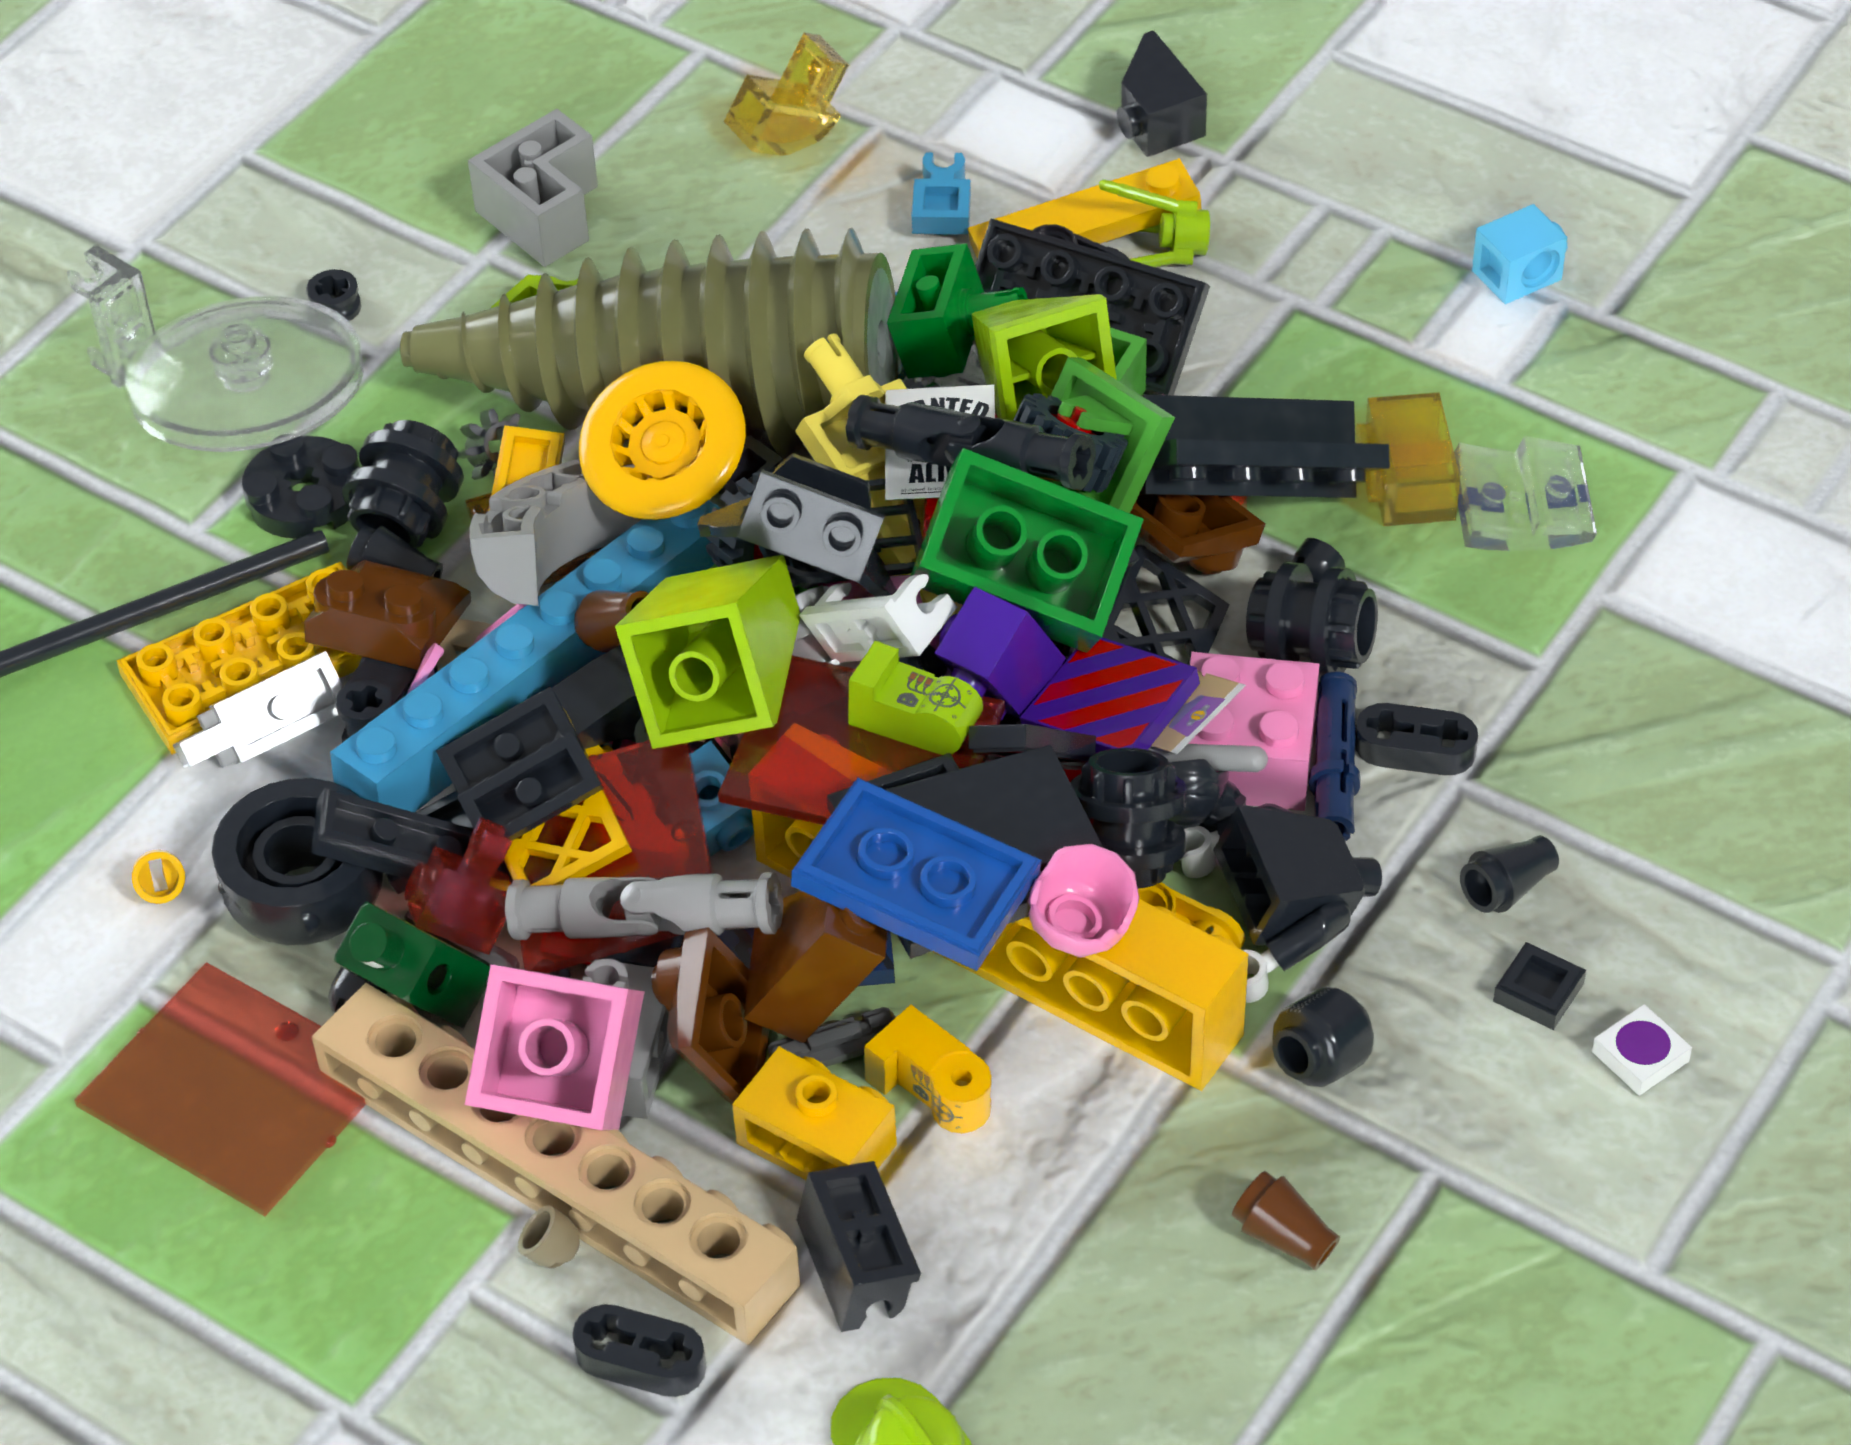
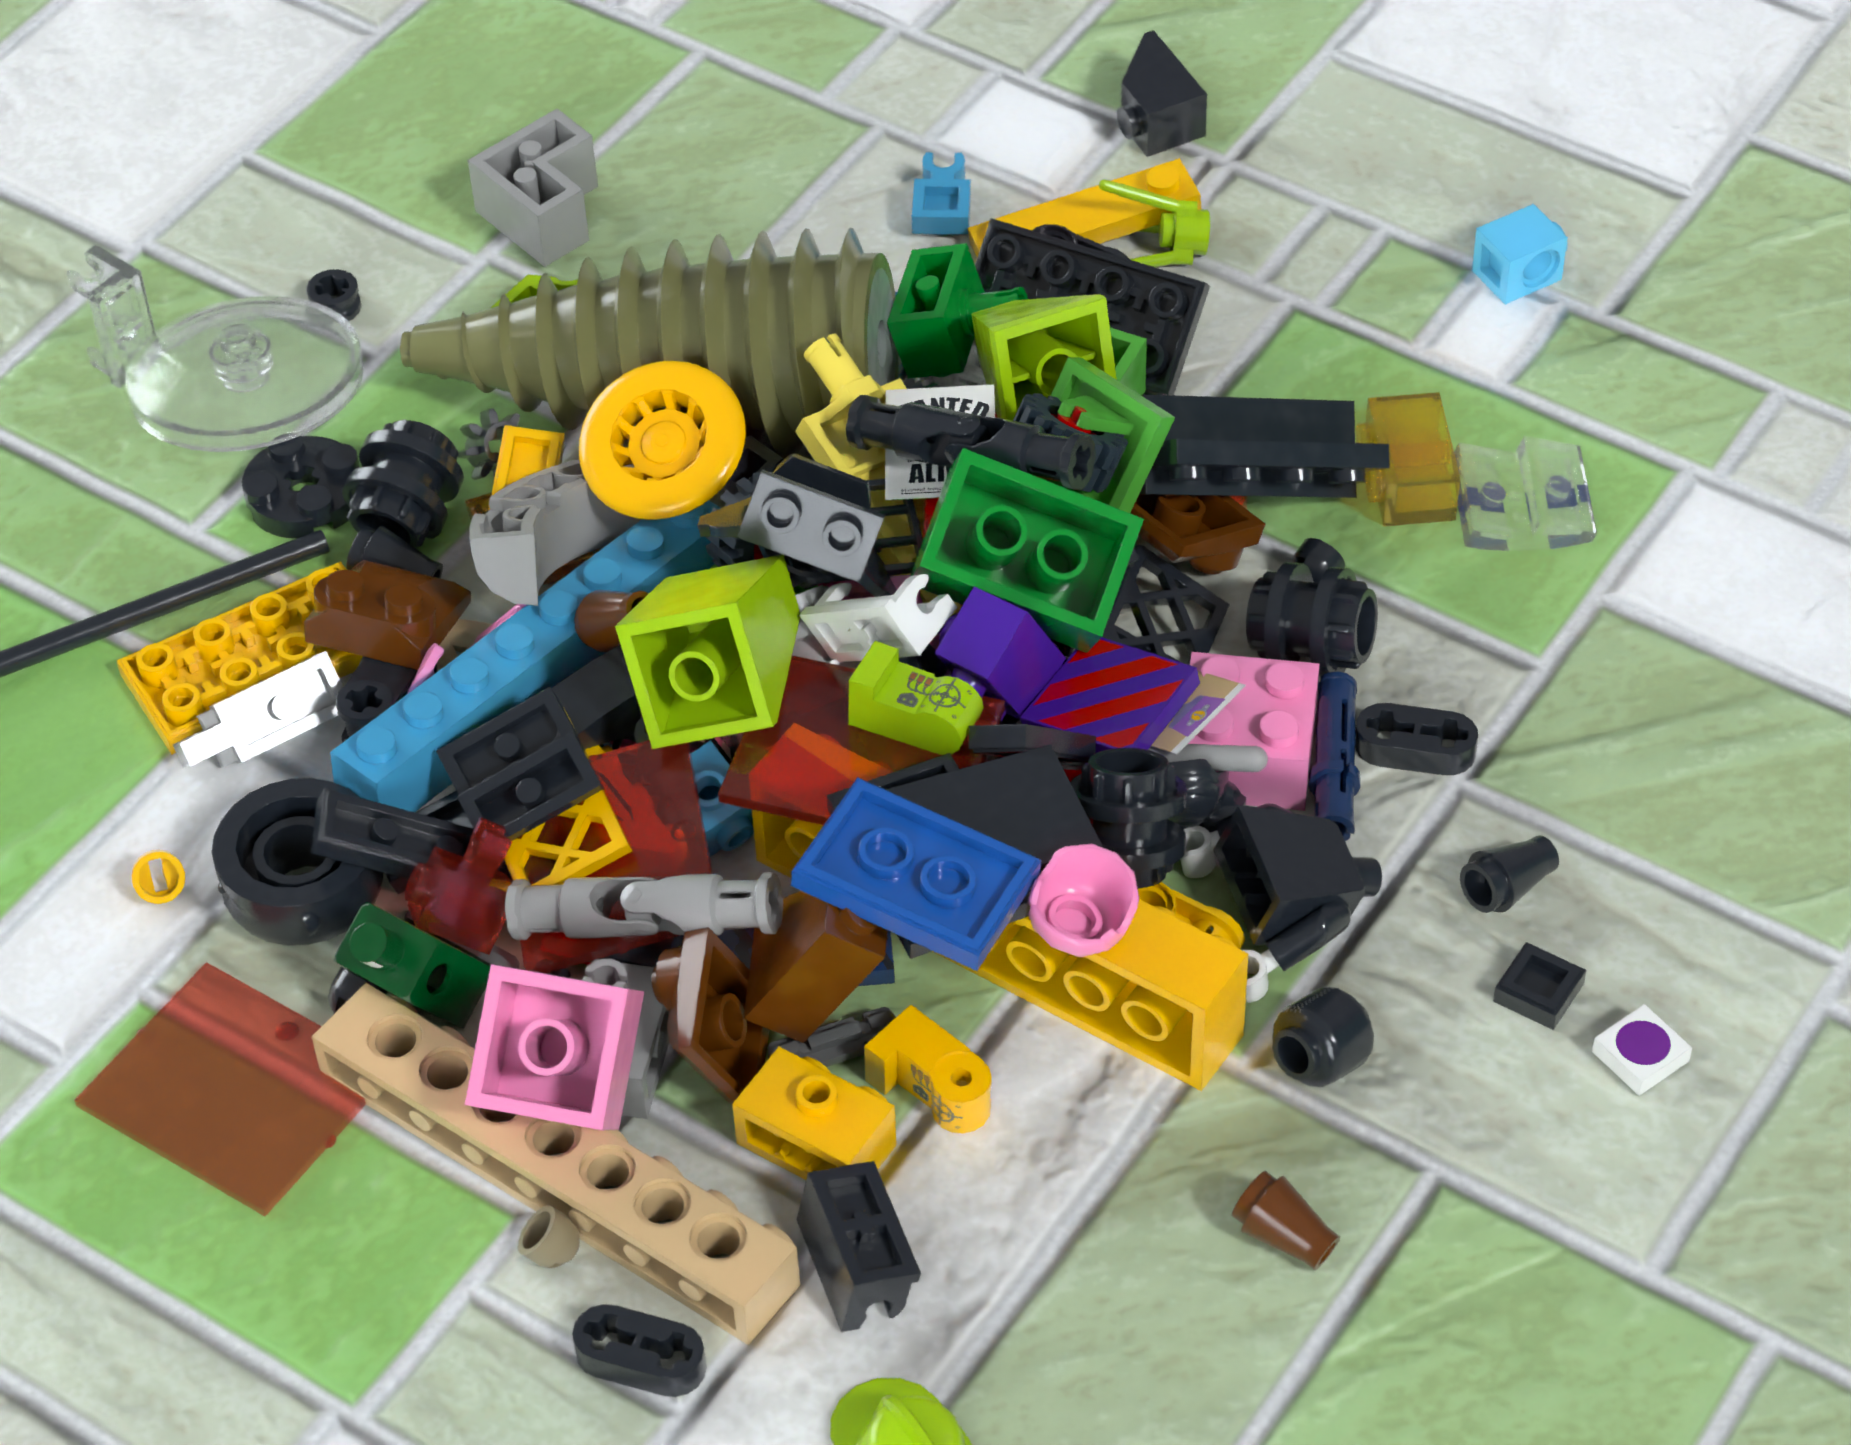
(792, 111): clear yellow brick -> none

